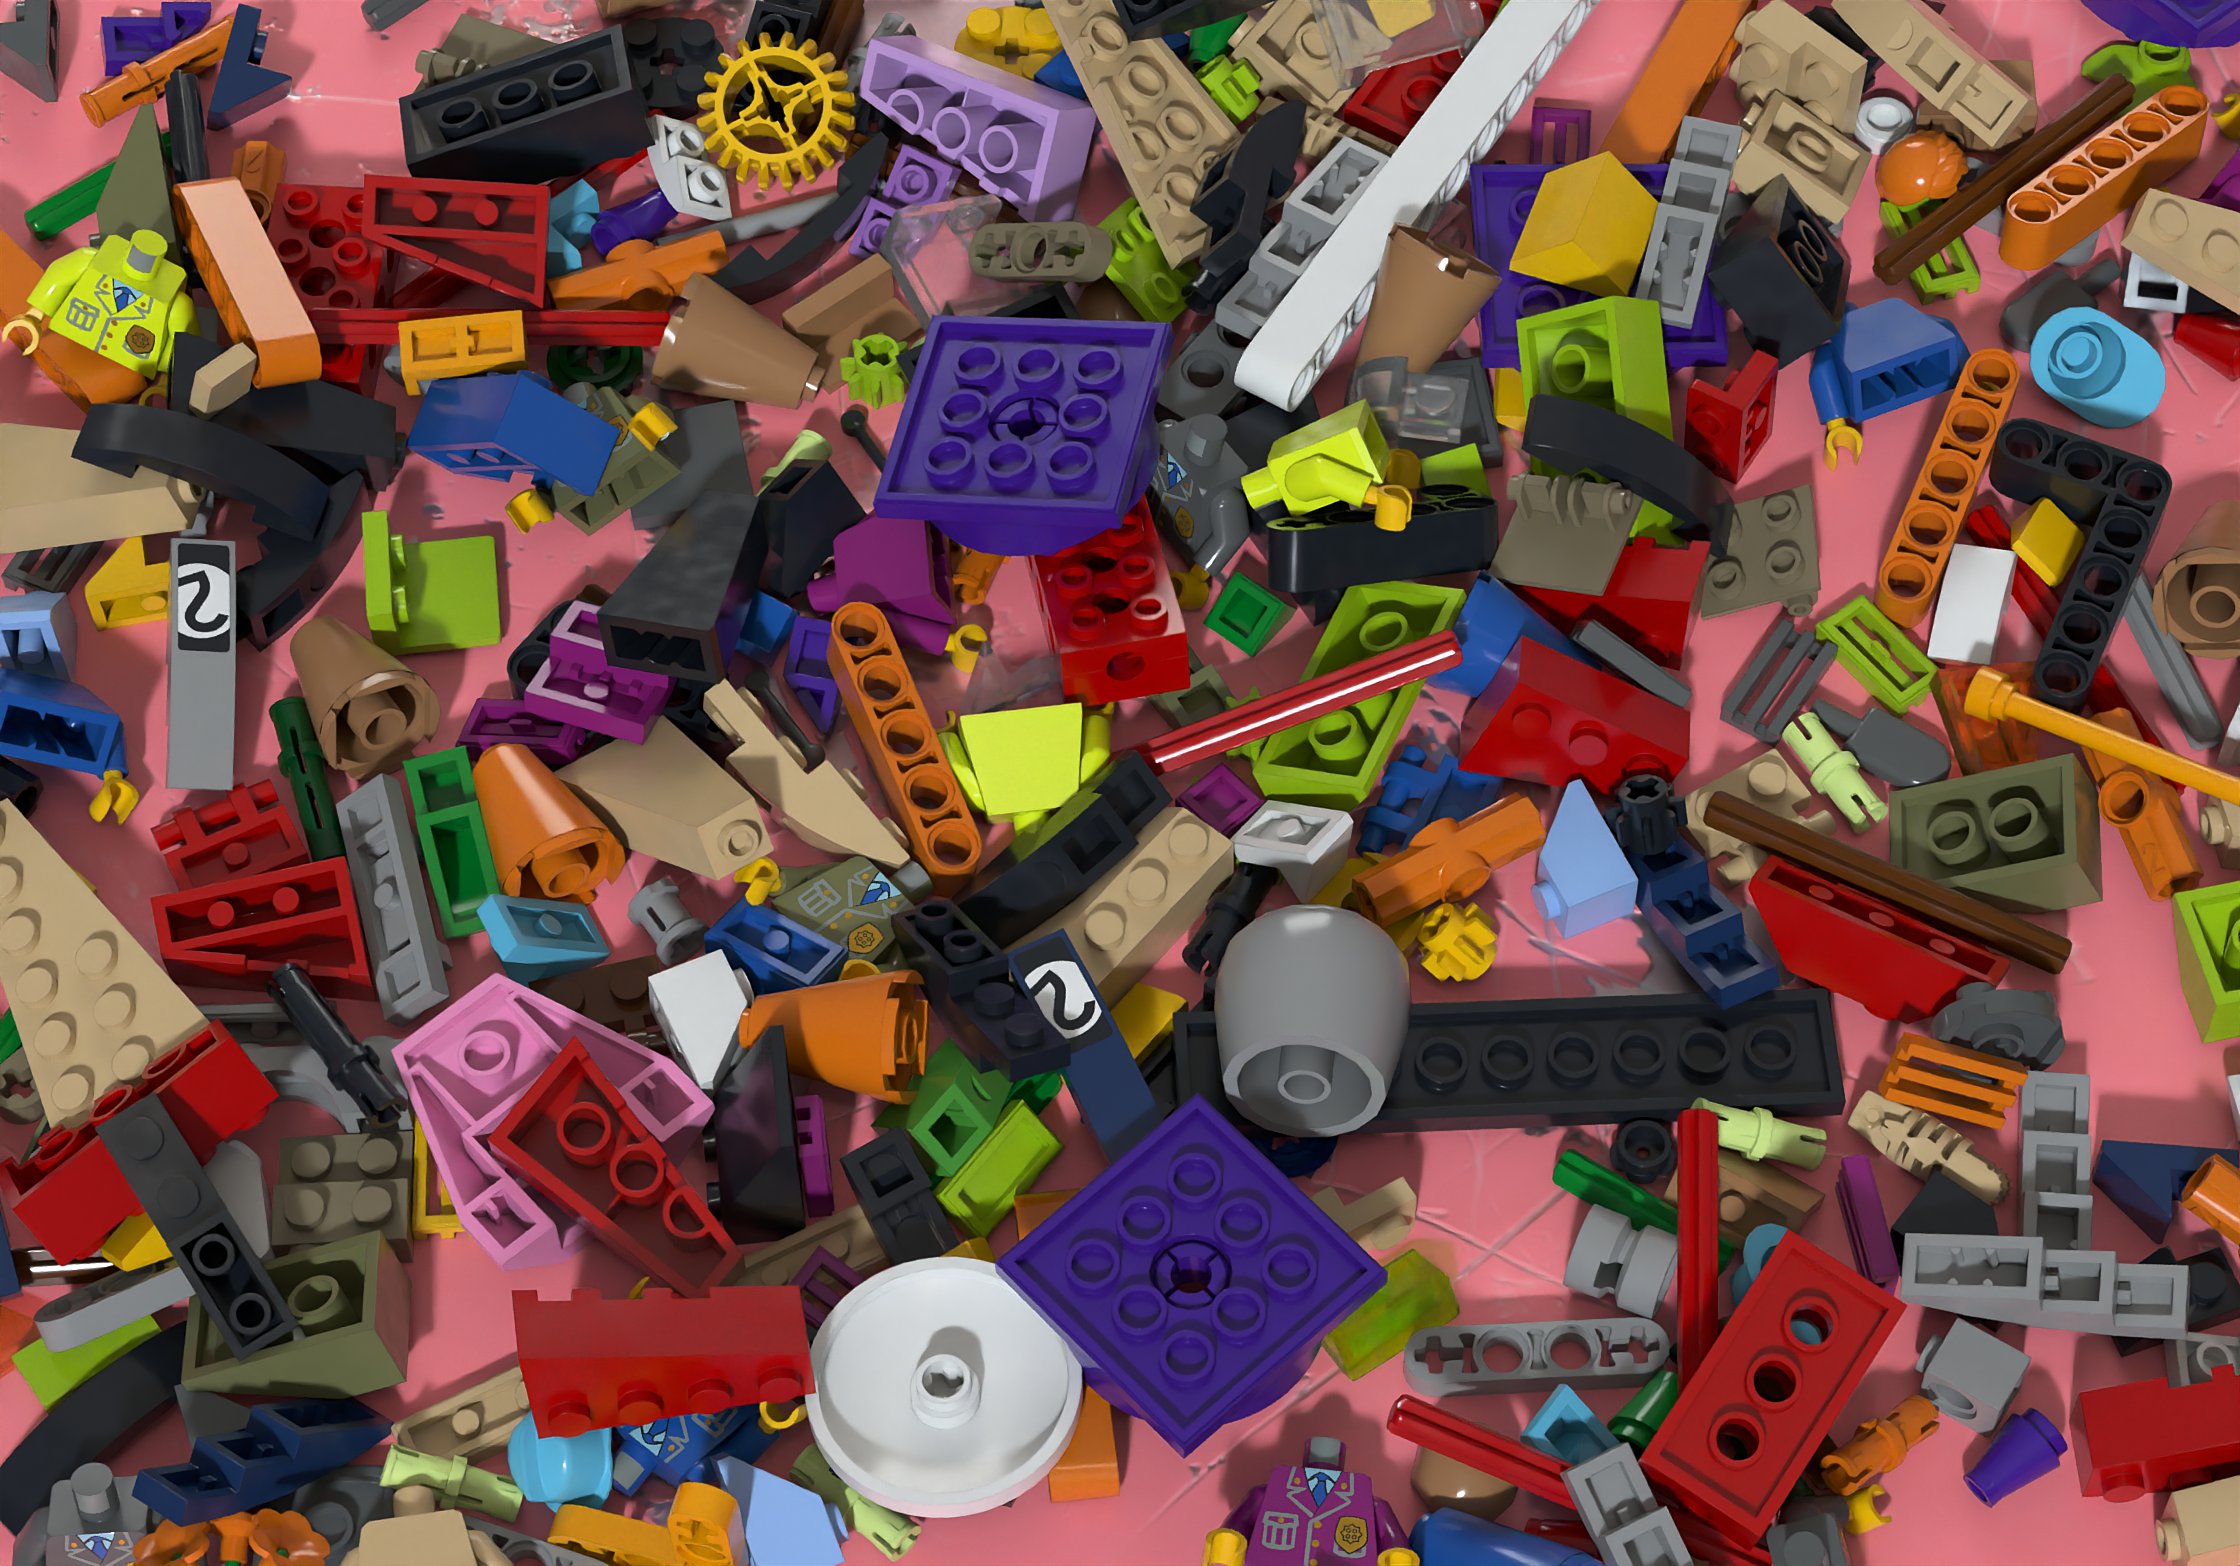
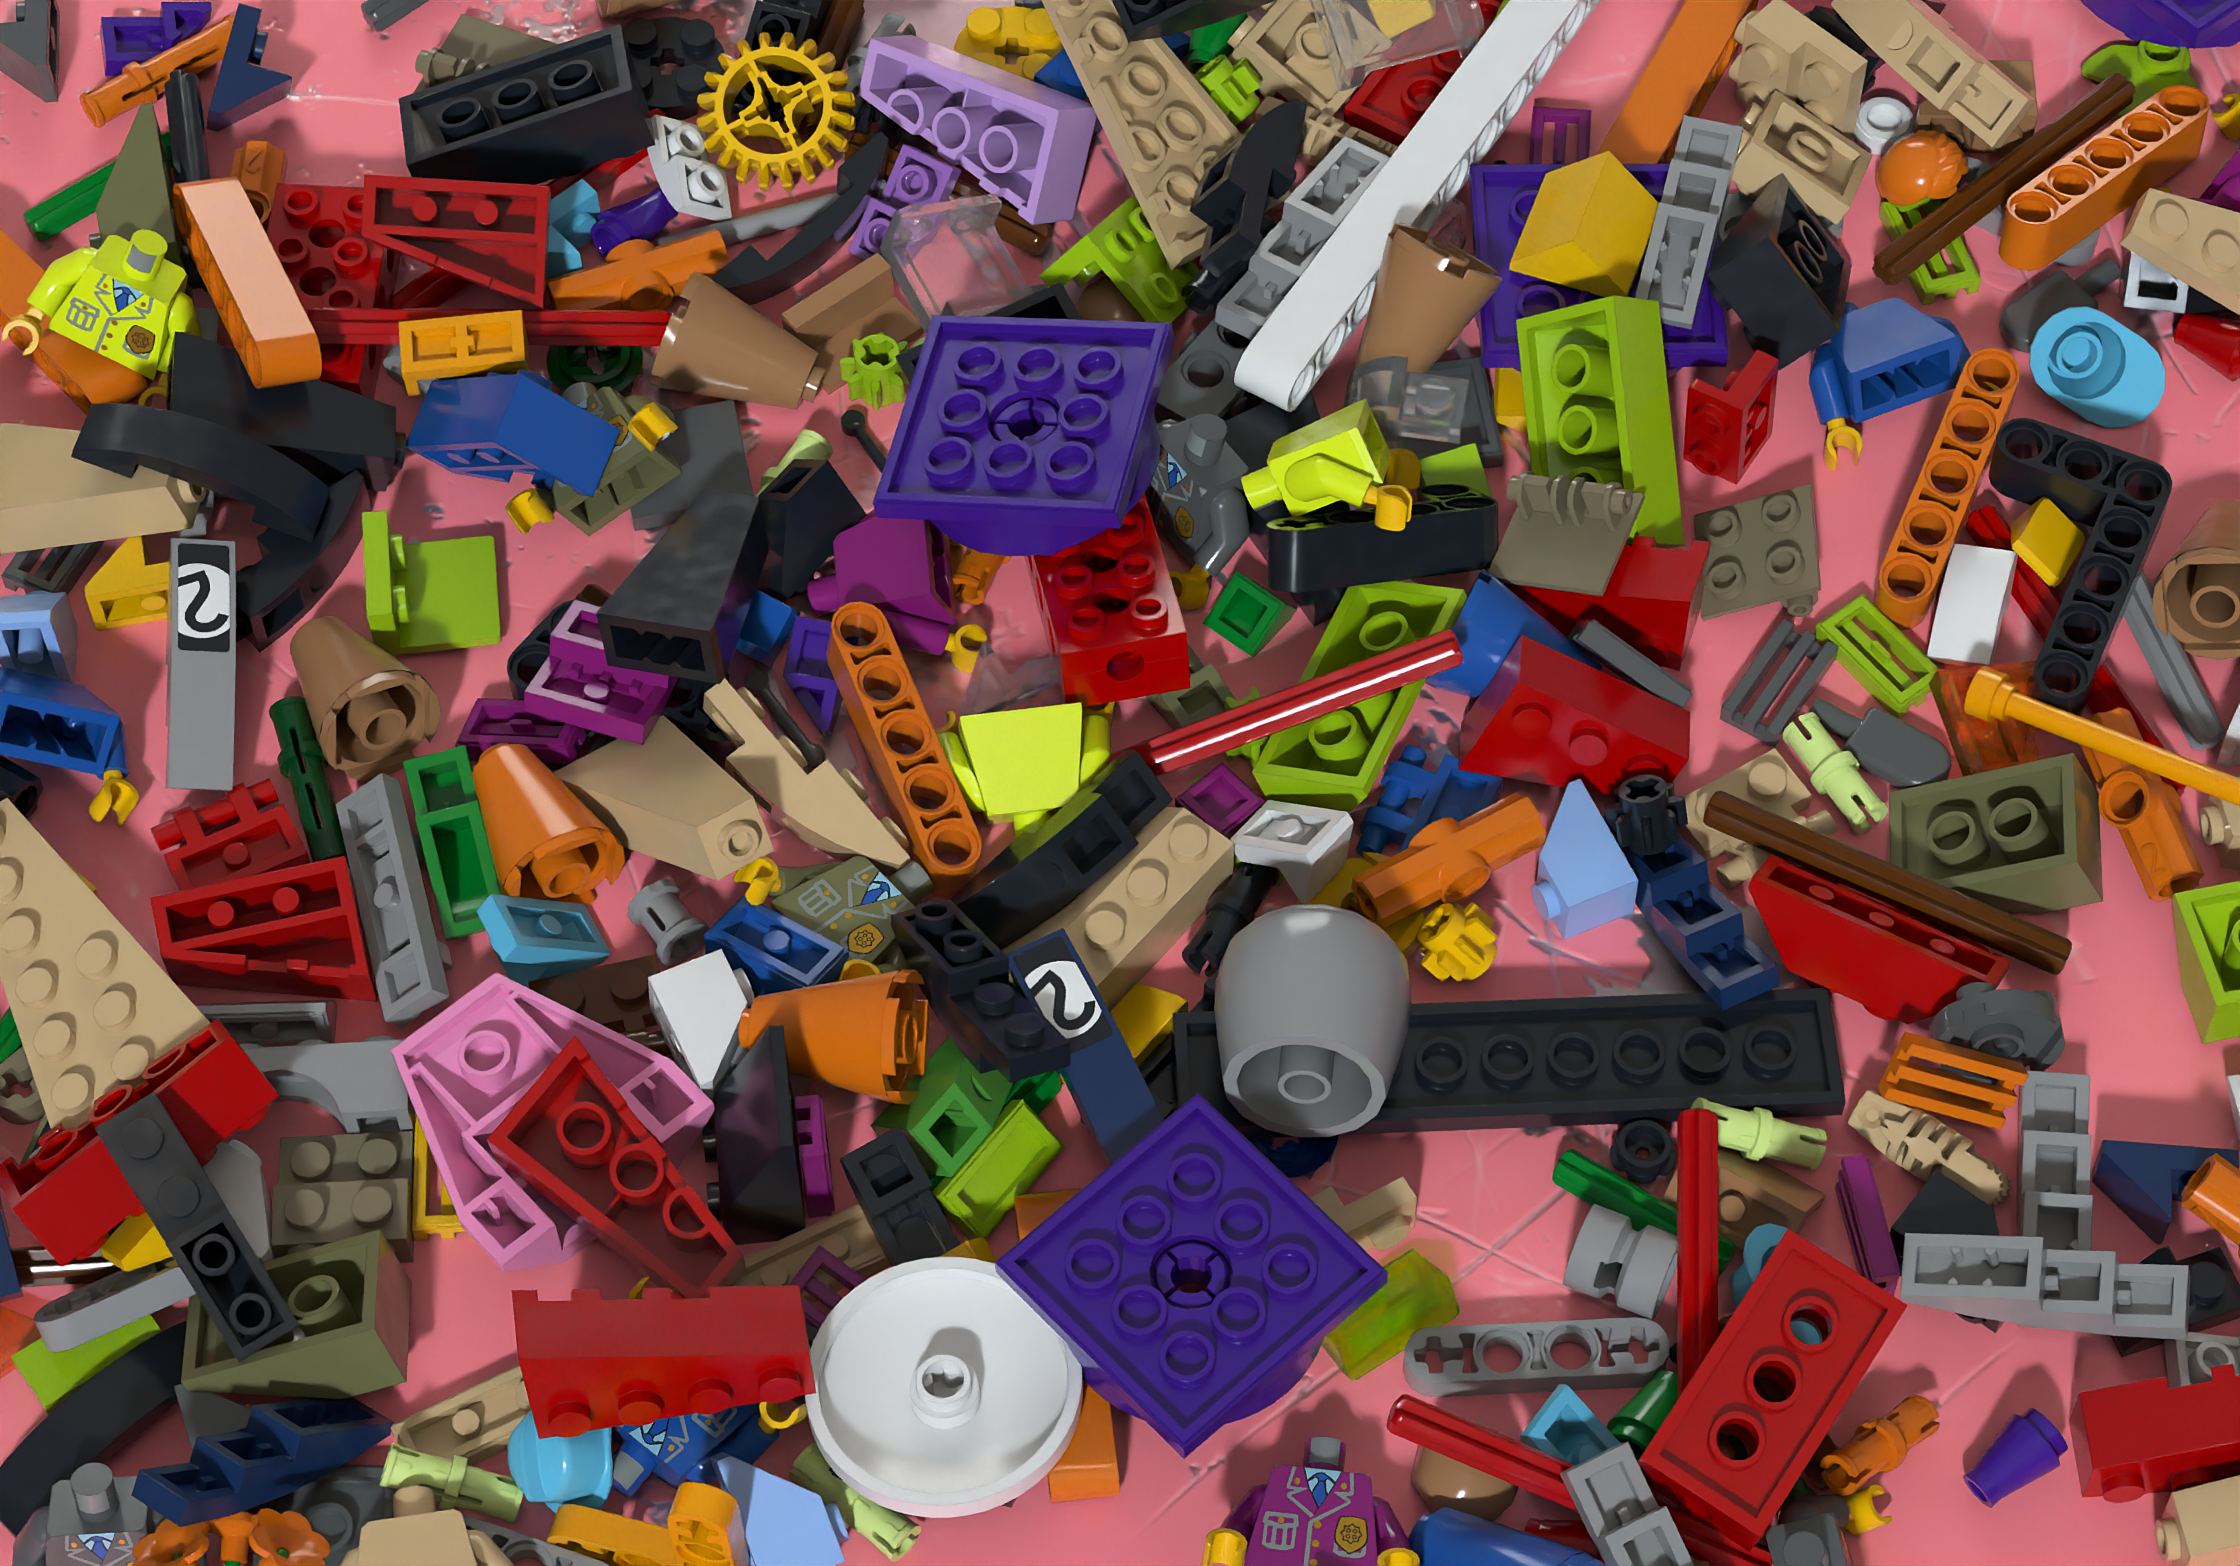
(222, 381): tan tile -> none
(347, 1061): black pin -> none
(1056, 264): dark tan beam -> none
(1642, 460): black slope -> none
(1971, 1376): light grey brick -> none

